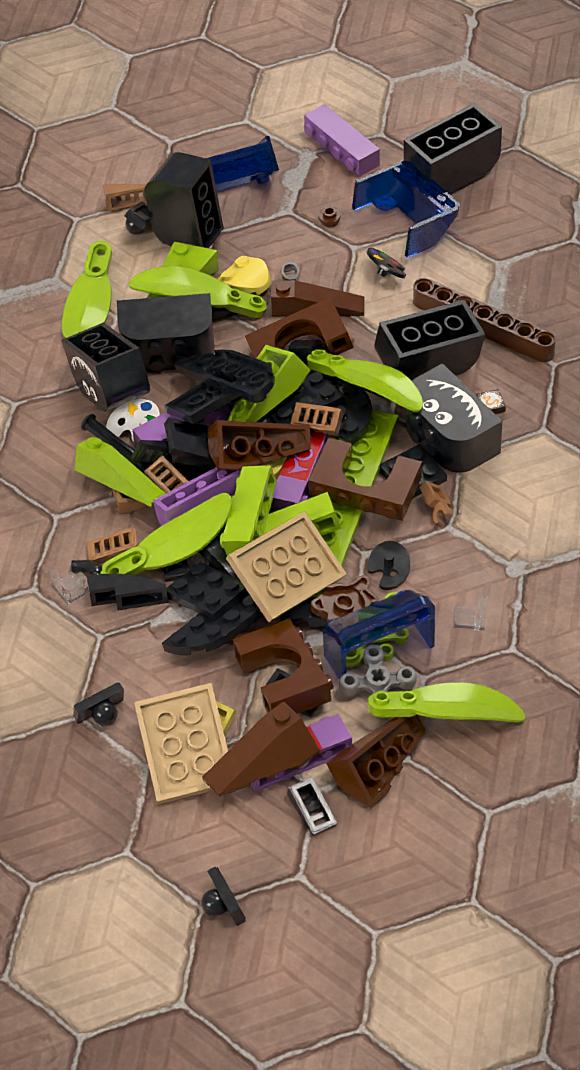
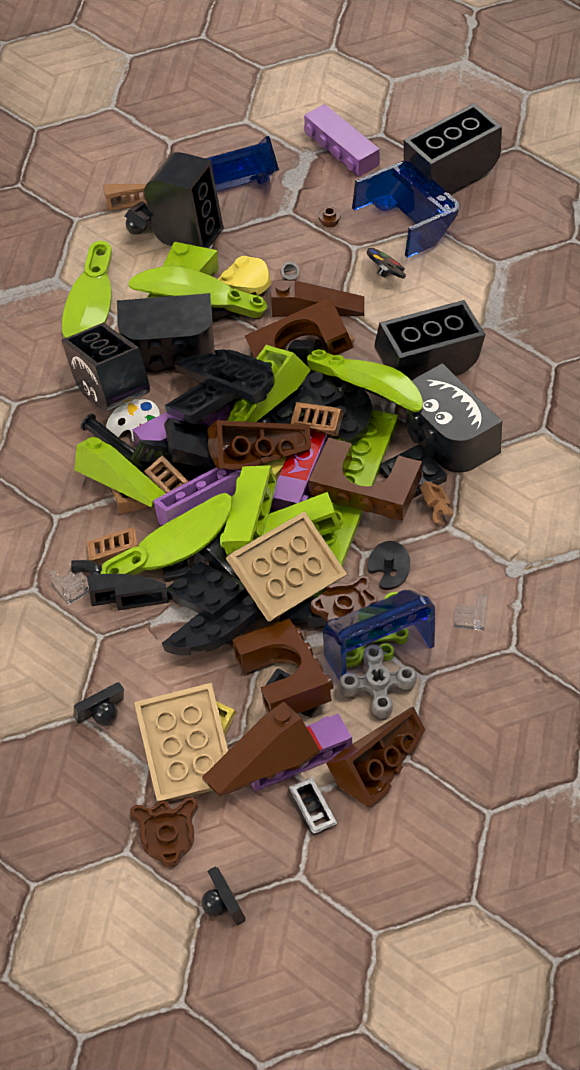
(165, 831): none -> reddish brown tile
(447, 702): lime plant -> none
(493, 400): tile -> none
(496, 324): reddish brown beam -> none

